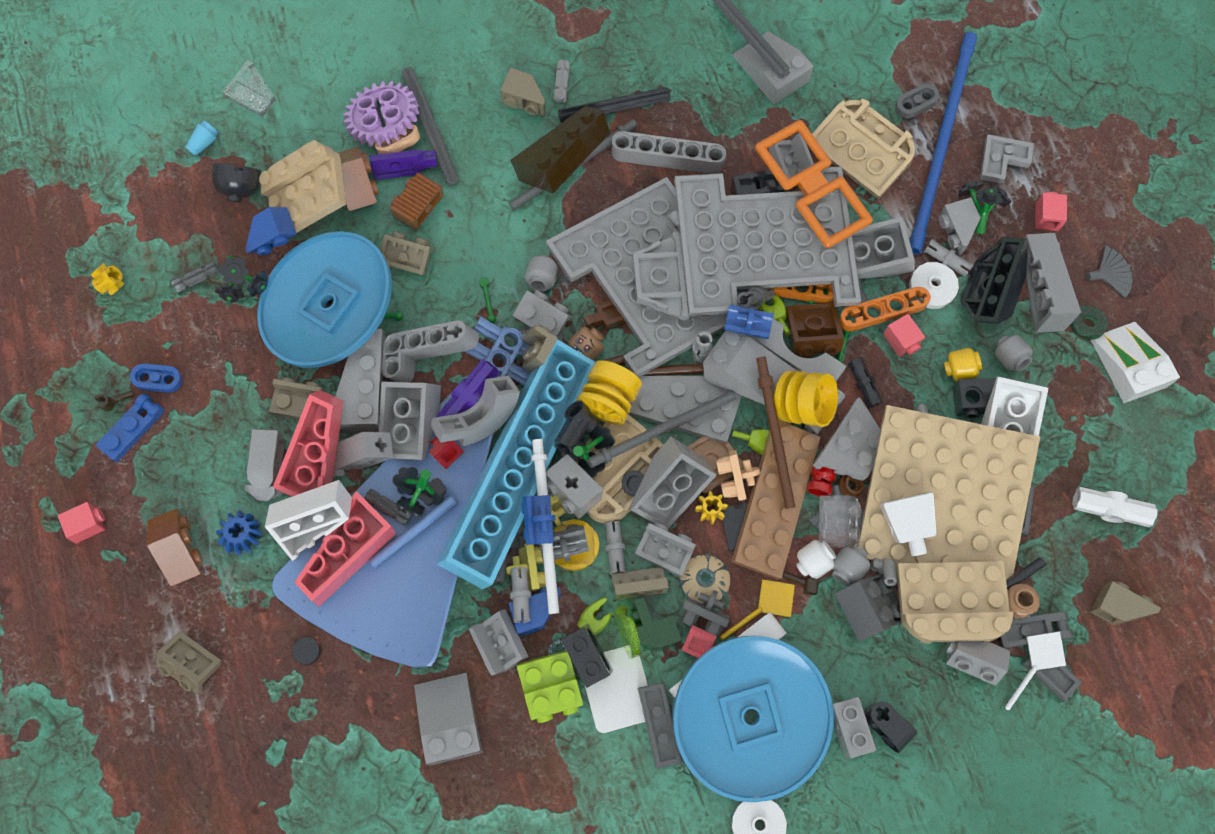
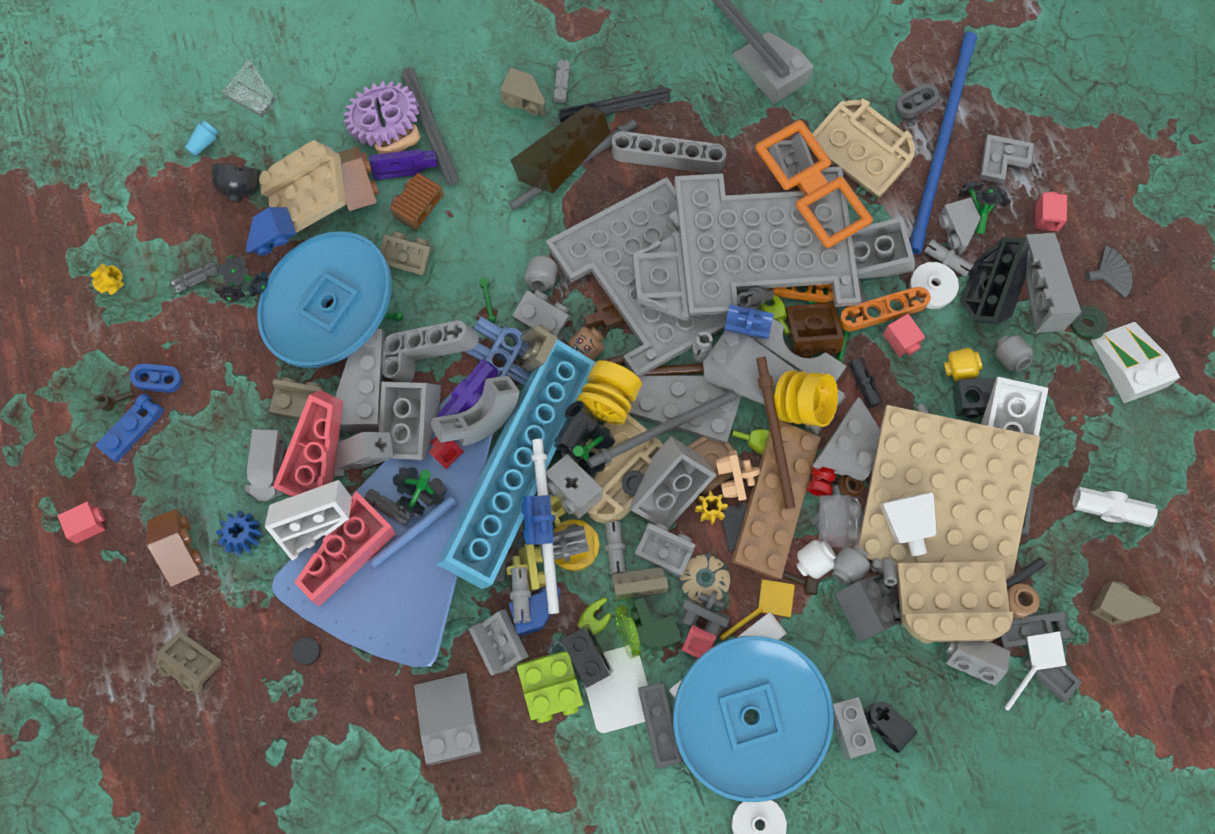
(755, 183): black brick -> none

